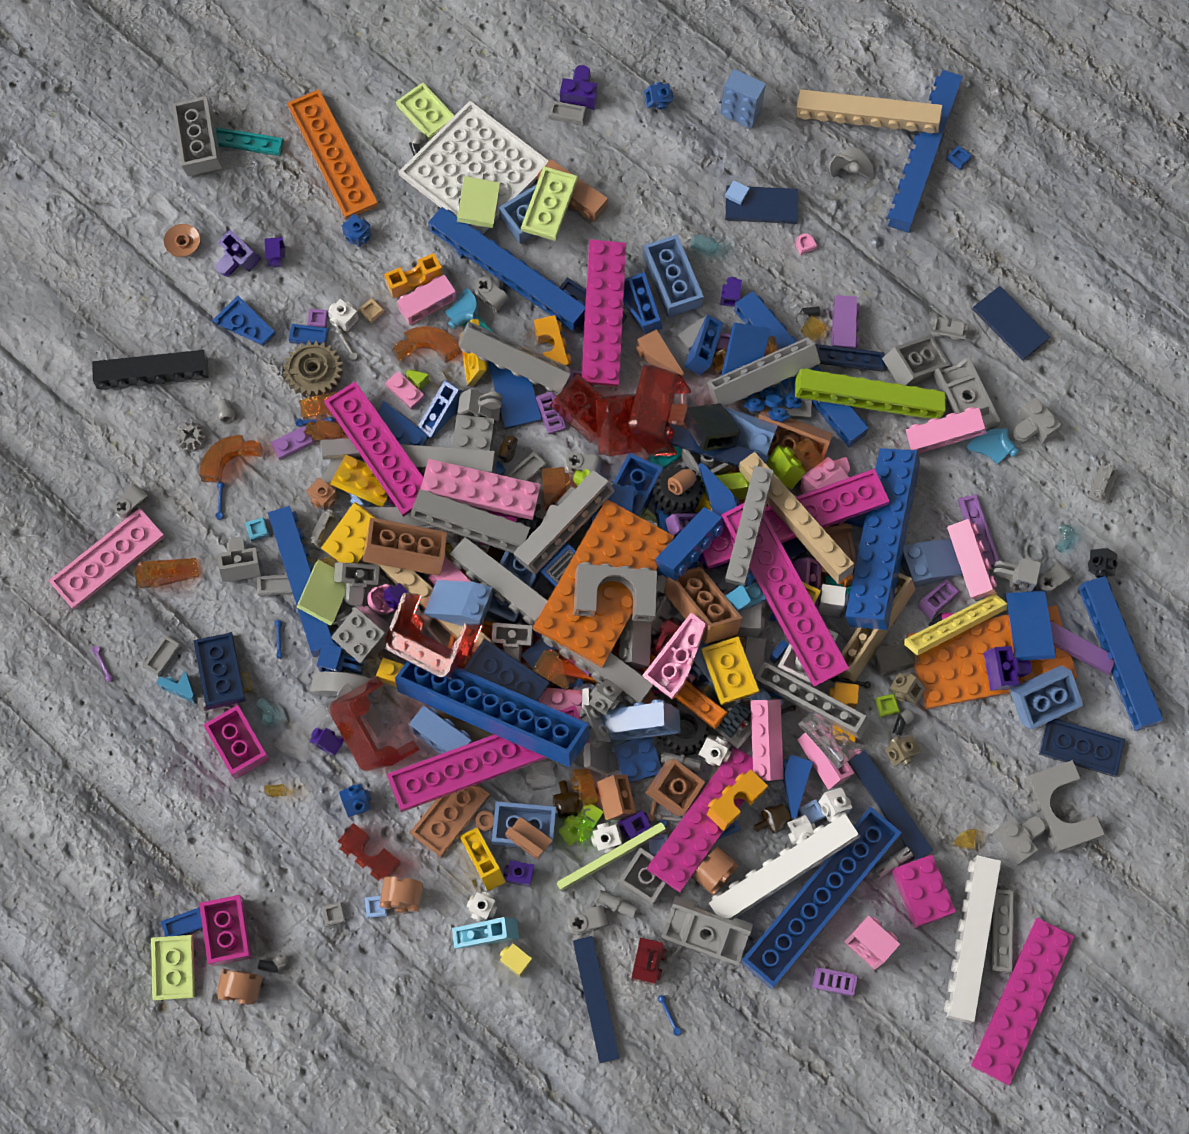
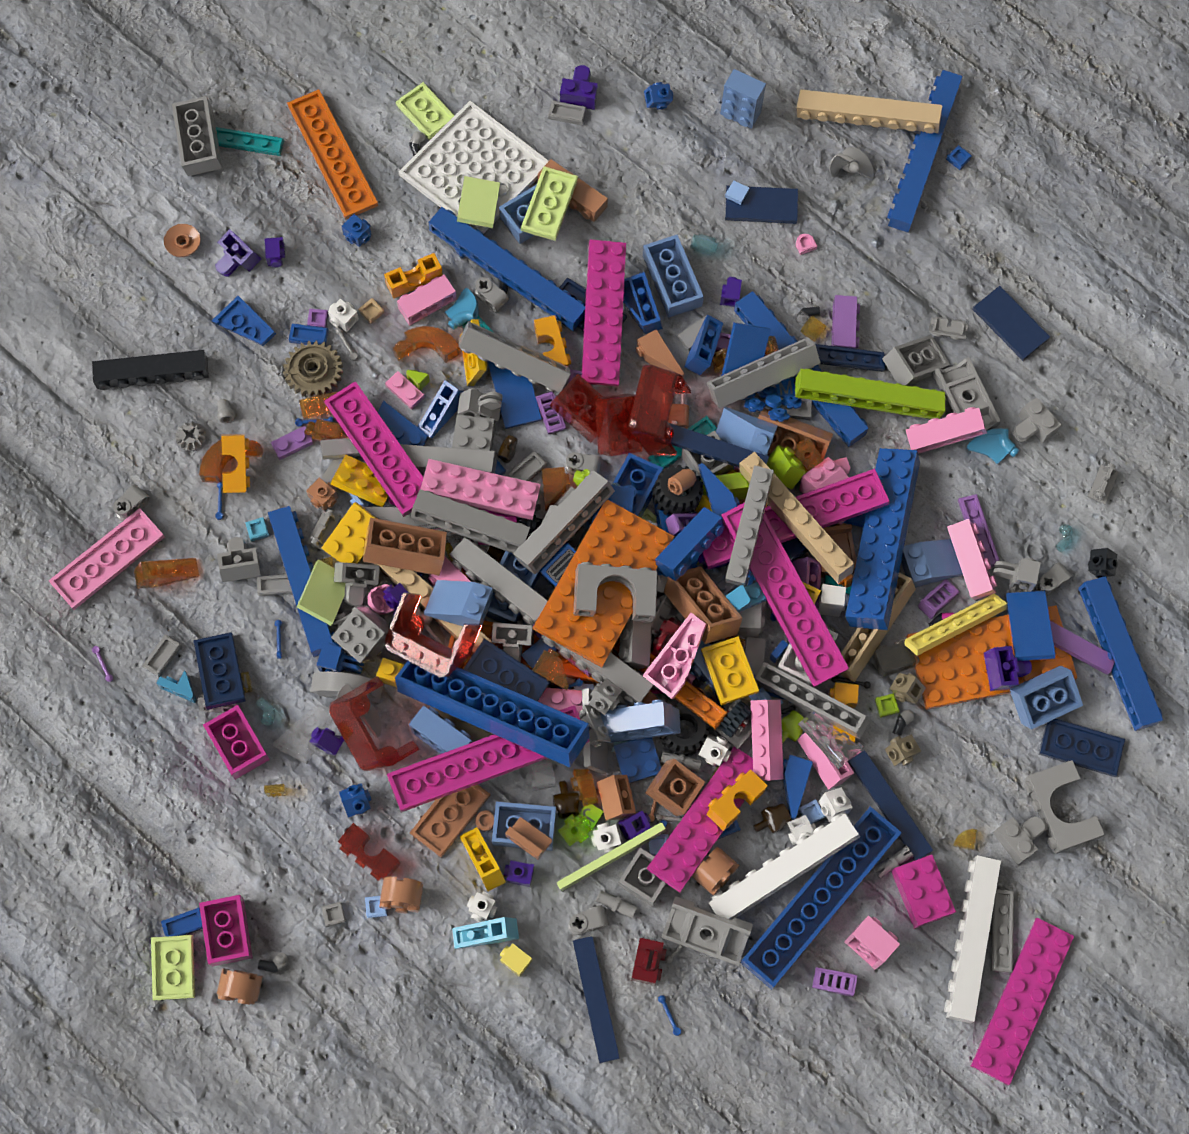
(236, 480): none -> light orange arch
(711, 427): black brick -> none
(790, 726): none -> lime piece

